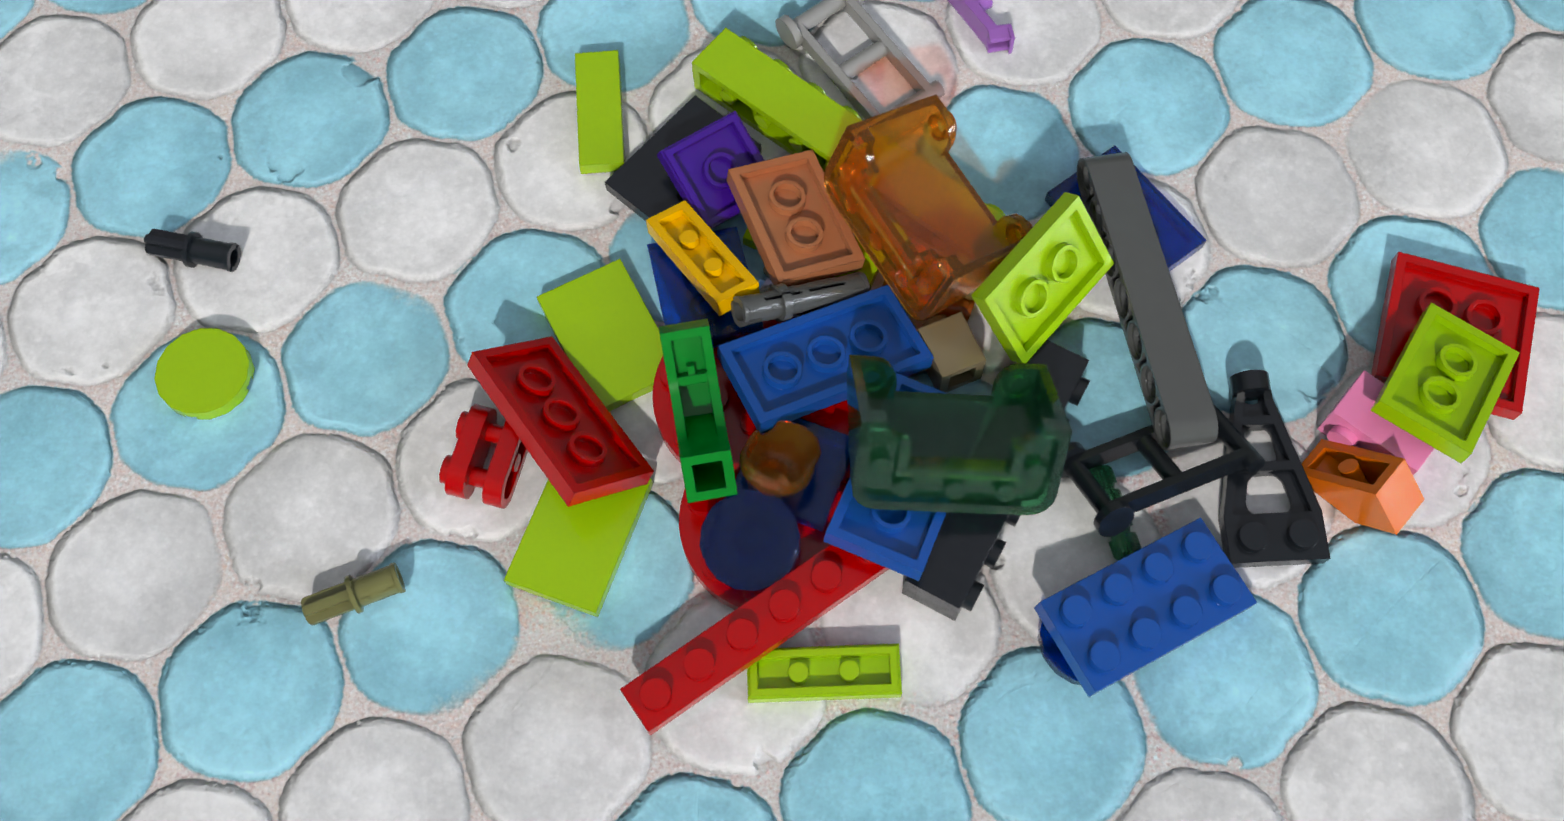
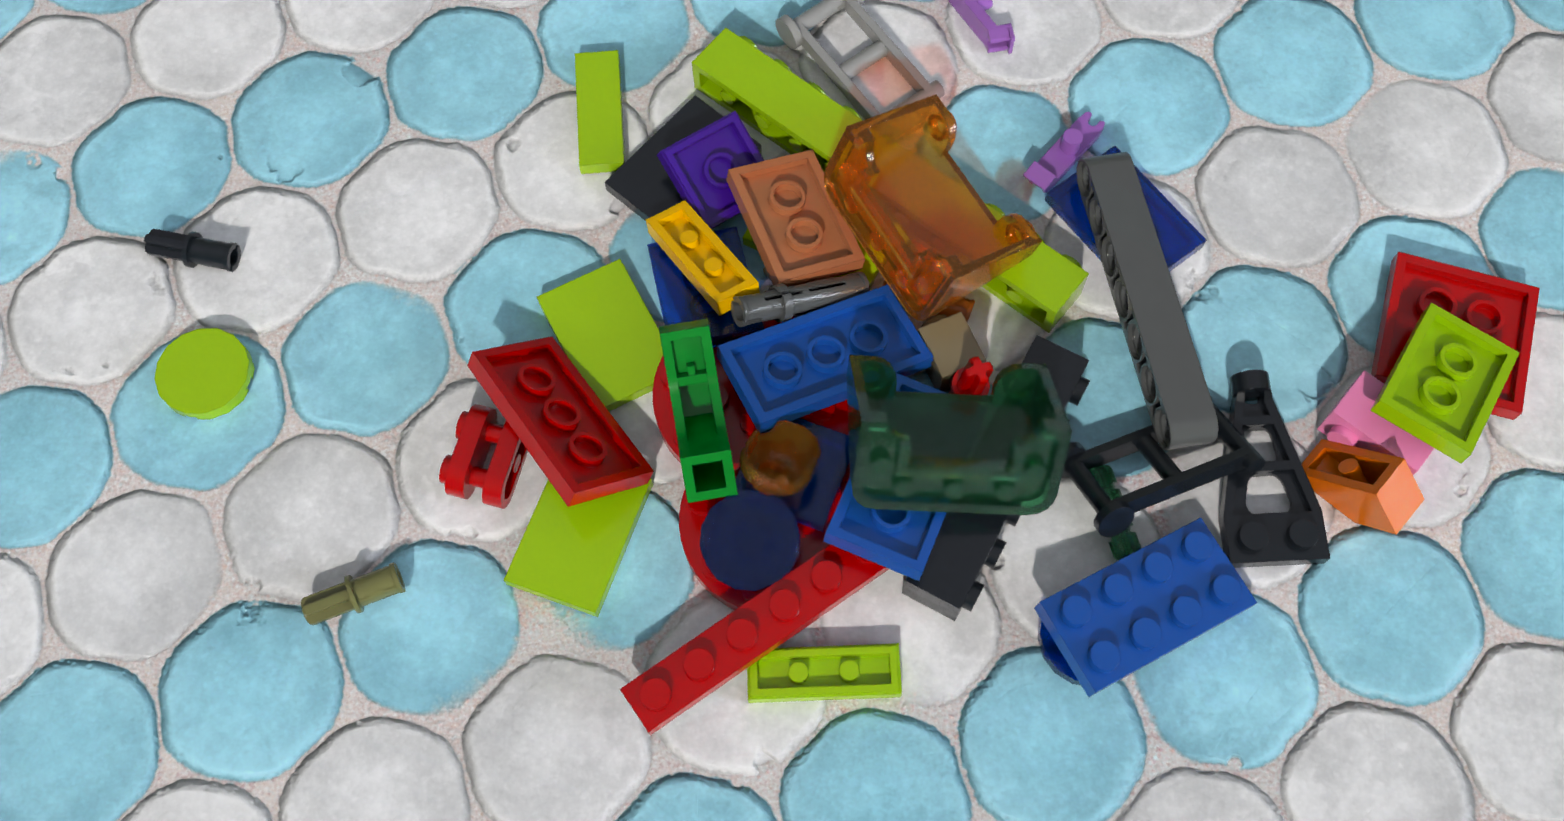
(972, 378): none -> red axle
(1043, 278): lime plate -> none
(1064, 153): none -> medium lavender piece

